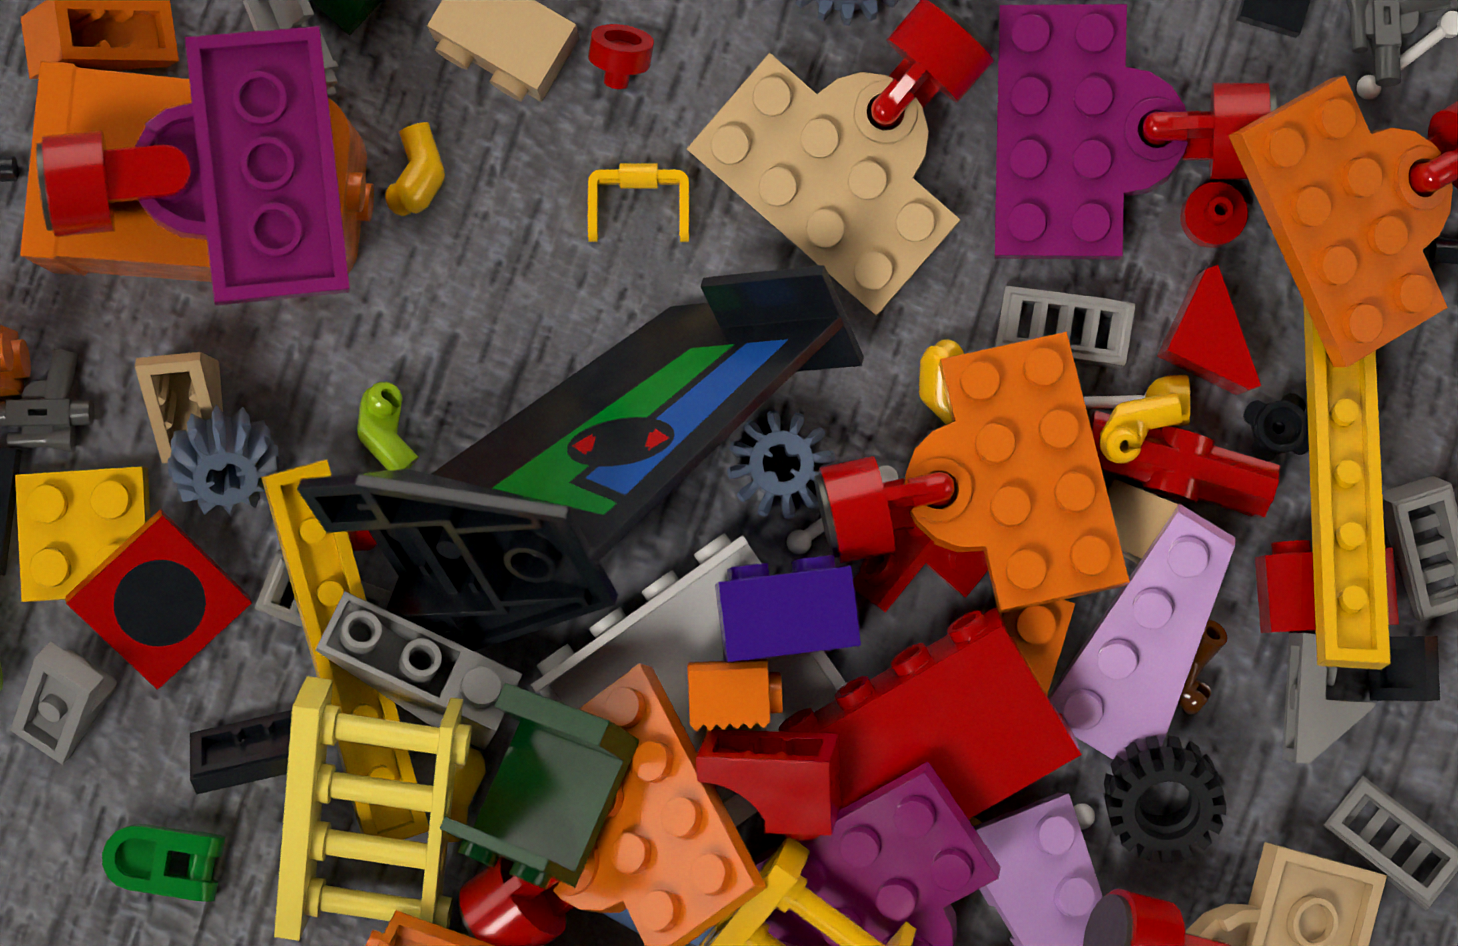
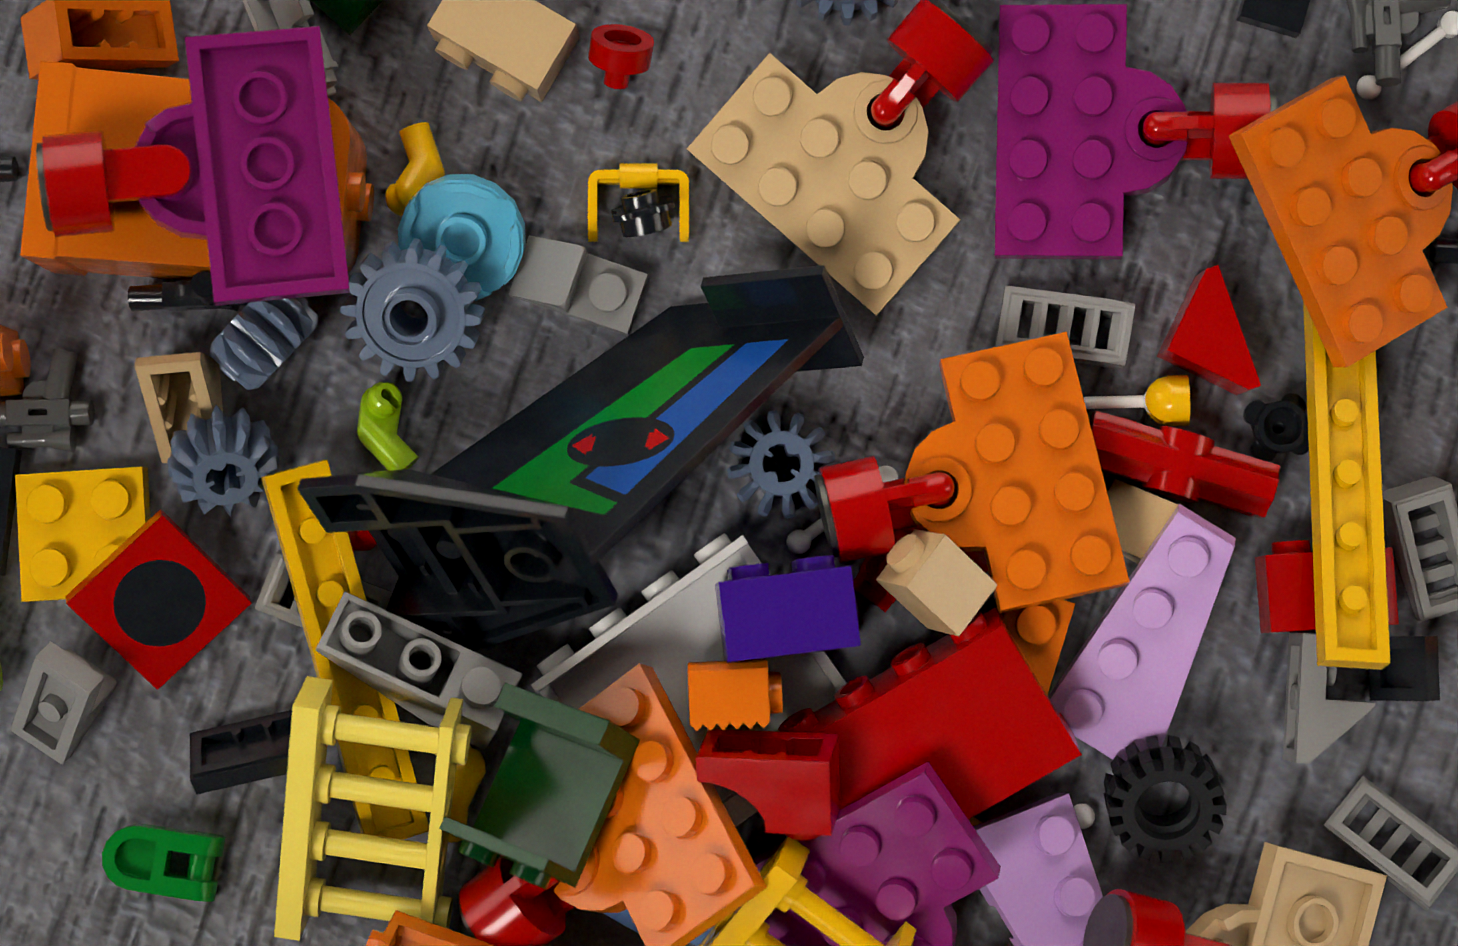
(177, 295): none -> black piece
(262, 339): none -> sand blue gear
(402, 339): none -> sand blue gear
(473, 222): none -> medium azure tile
(578, 284): none -> light grey slope
(643, 213): none -> black plate
(930, 379): yellow arm -> none
(935, 581): none -> tan brick
(1131, 422): yellow arm -> none
(1196, 692): reddish brown arm -> none
(1201, 221): red tile -> none

